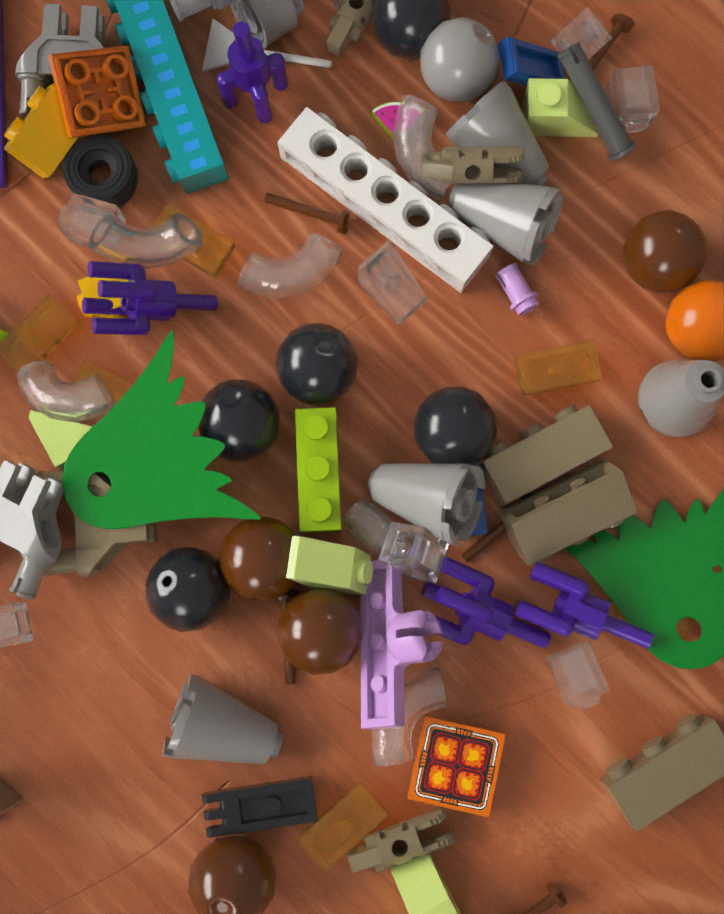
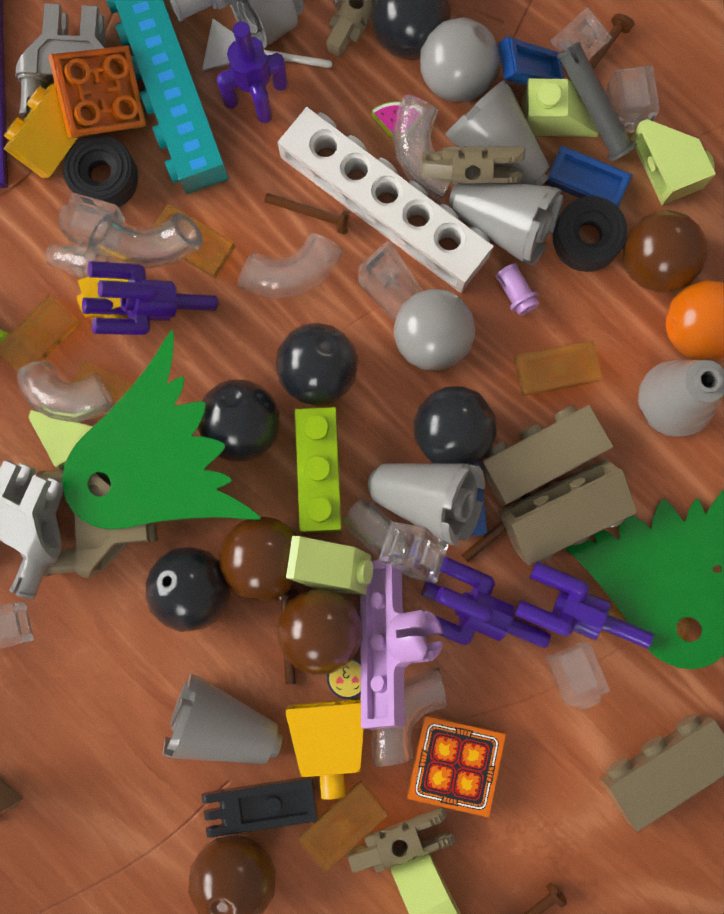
(72, 258): none -> clear cone
(327, 742): none -> yellow torso
(346, 681): none -> light yellow tile
(434, 330): none -> light grey piece
(586, 176): none -> blue tile
(605, 218): none -> black tyre
(672, 160): none -> yellowish green slope

